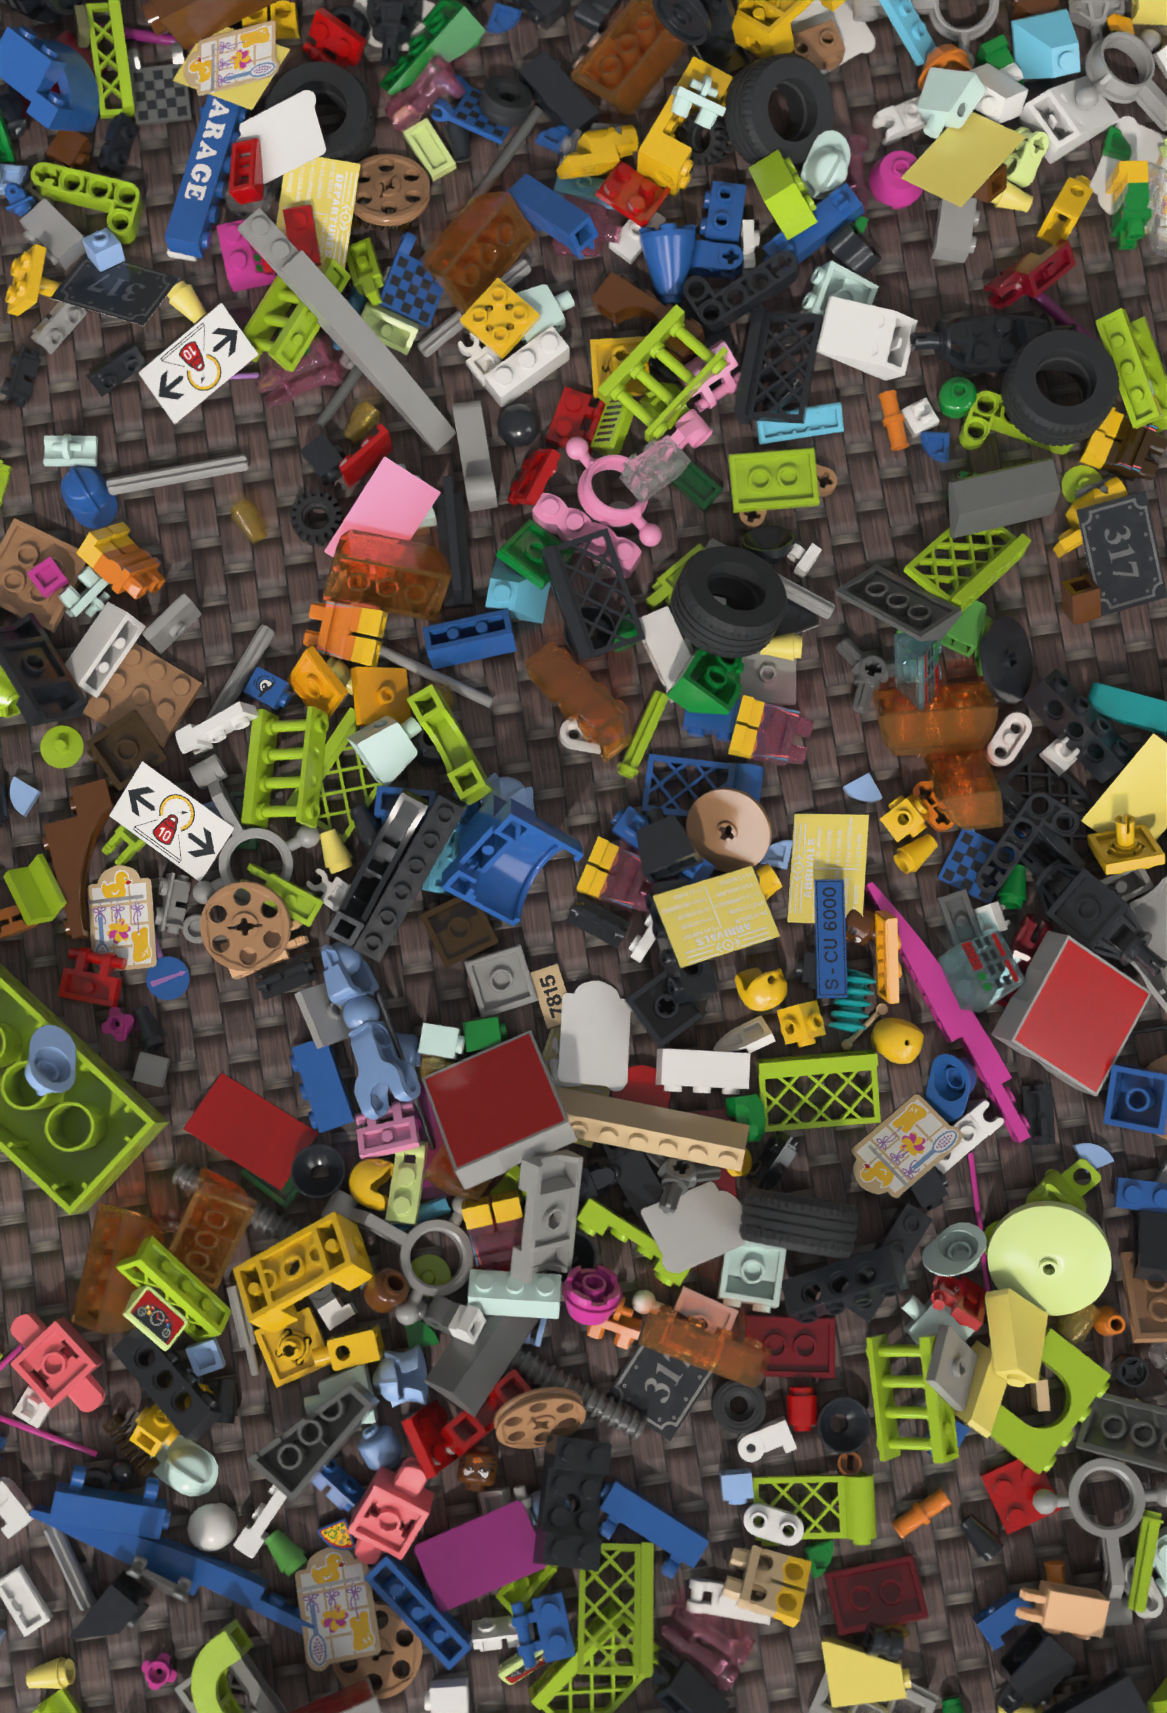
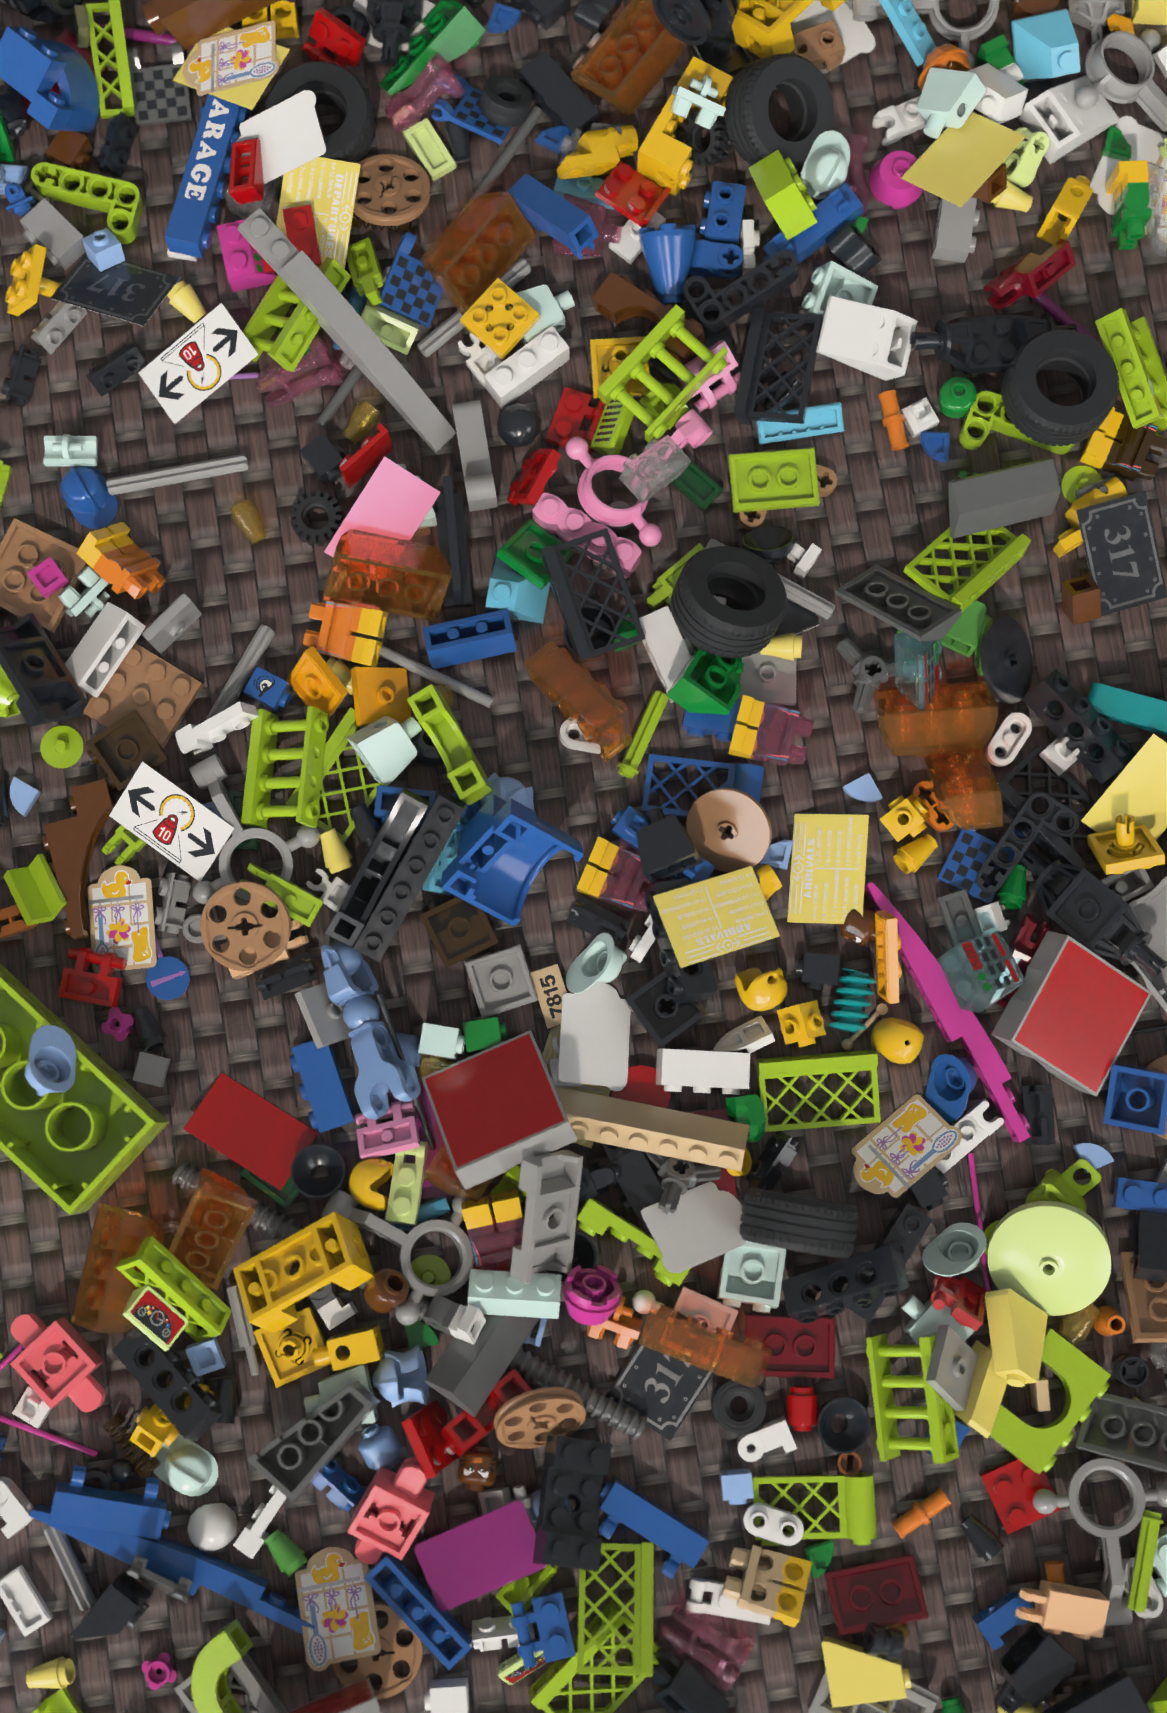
(336, 1535): tile -> none
(597, 963): none -> light aqua piece
(830, 938): blue tile -> none

